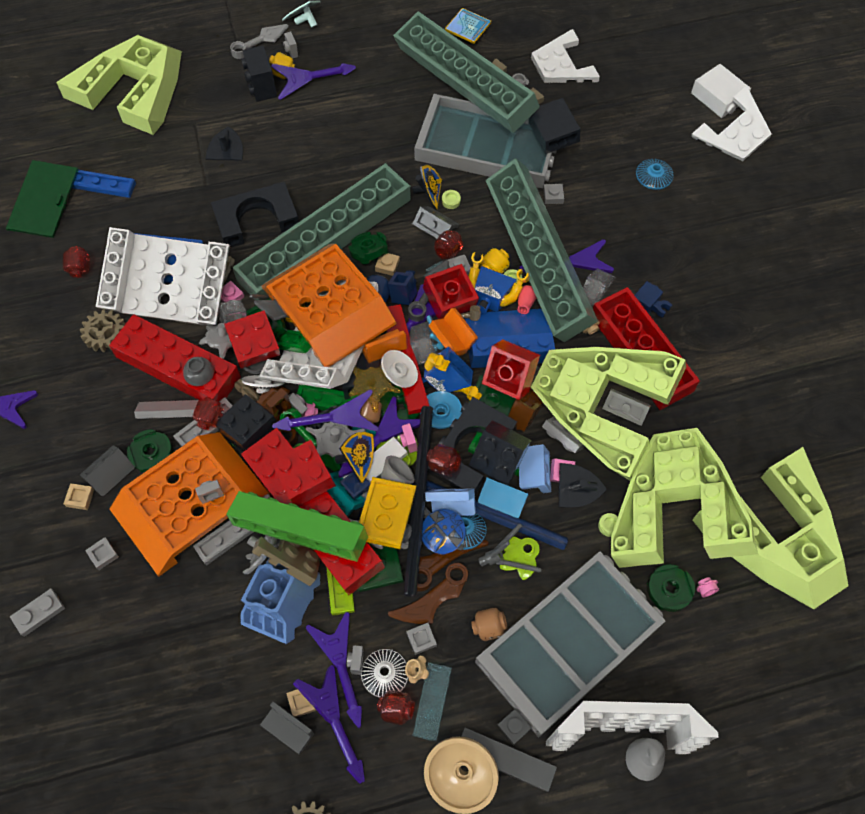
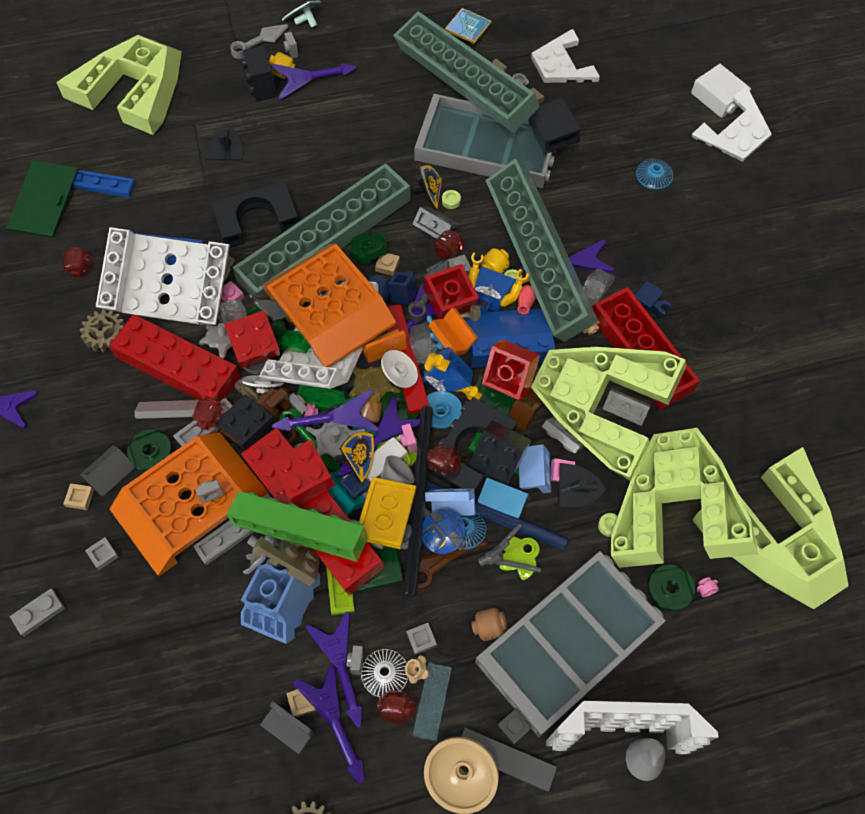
(198, 371): dark grey piece -> none
(423, 609): reddish brown piece -> none
(553, 193): light grey plate -> none

